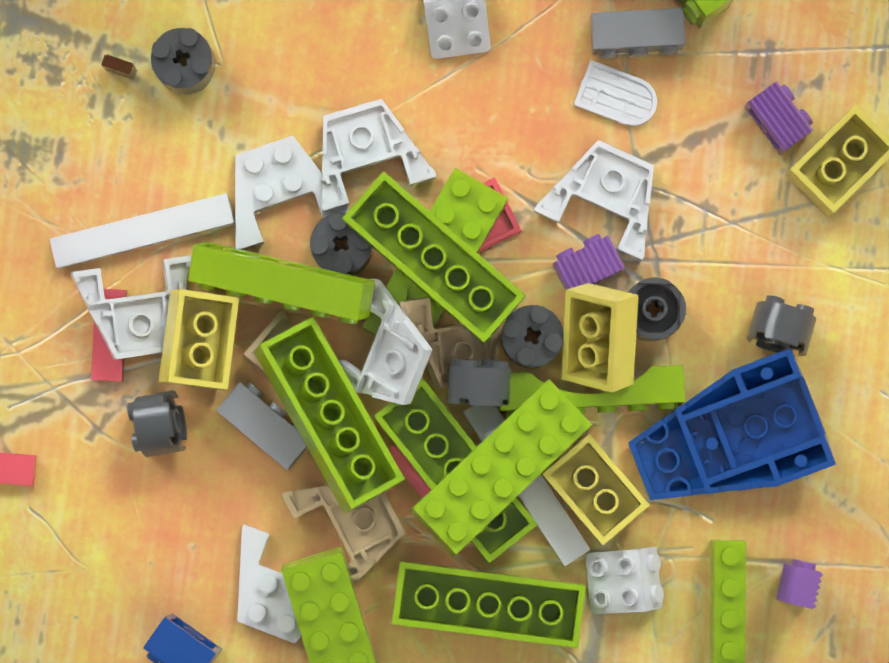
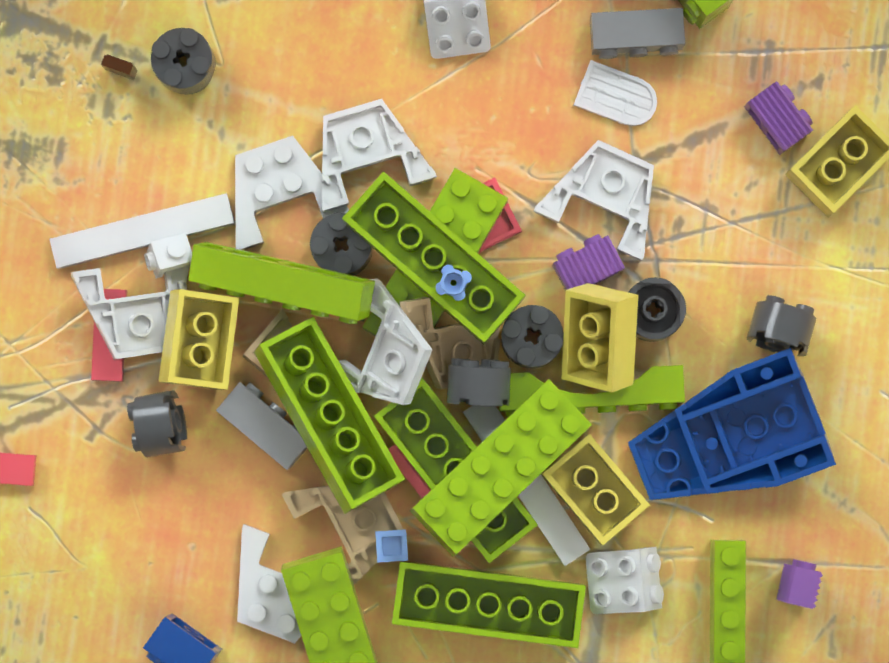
(168, 254): none -> white bracket
(391, 545): none -> light blue plate
(450, 274): none -> light blue plate

